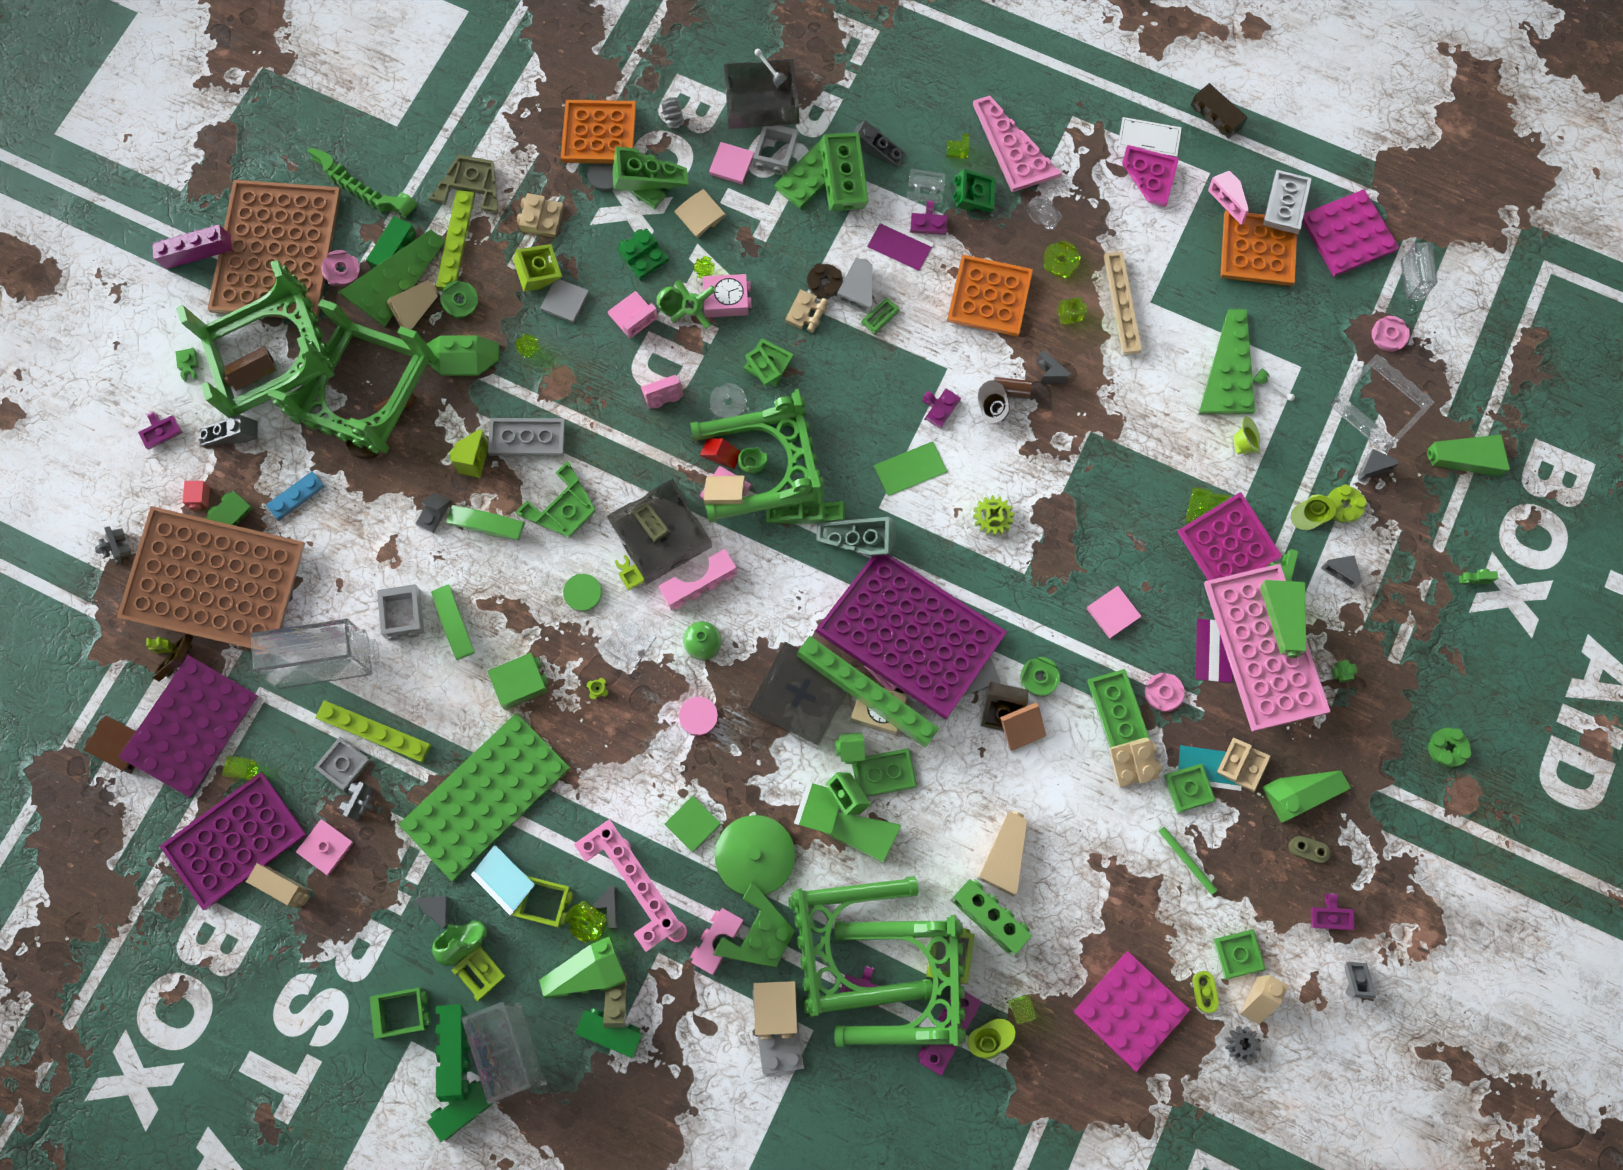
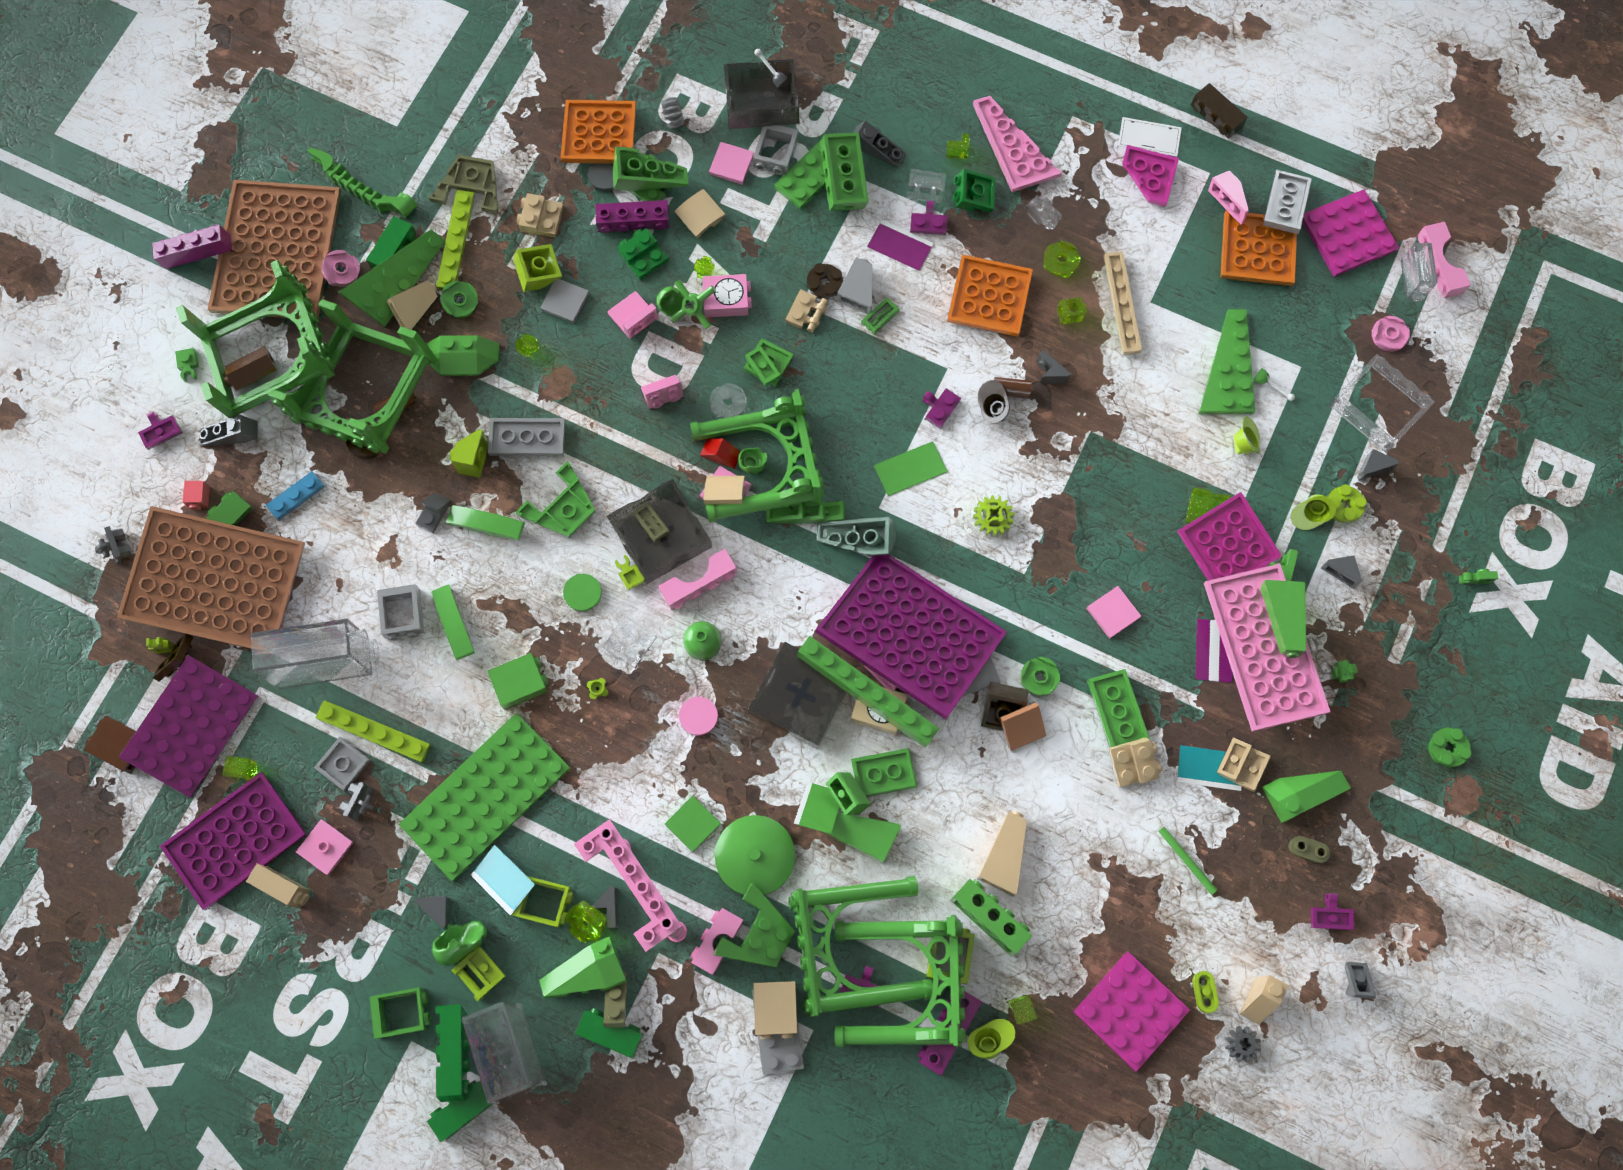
(632, 216): none -> magenta brick
(850, 747): bright green brick -> none
(1164, 692): bright pink tile -> none
(1189, 788): bright green tile -> none
(1239, 954): bright green tile -> none
(1450, 279): none -> bright pink arch
(1473, 454): bright green slope -> none

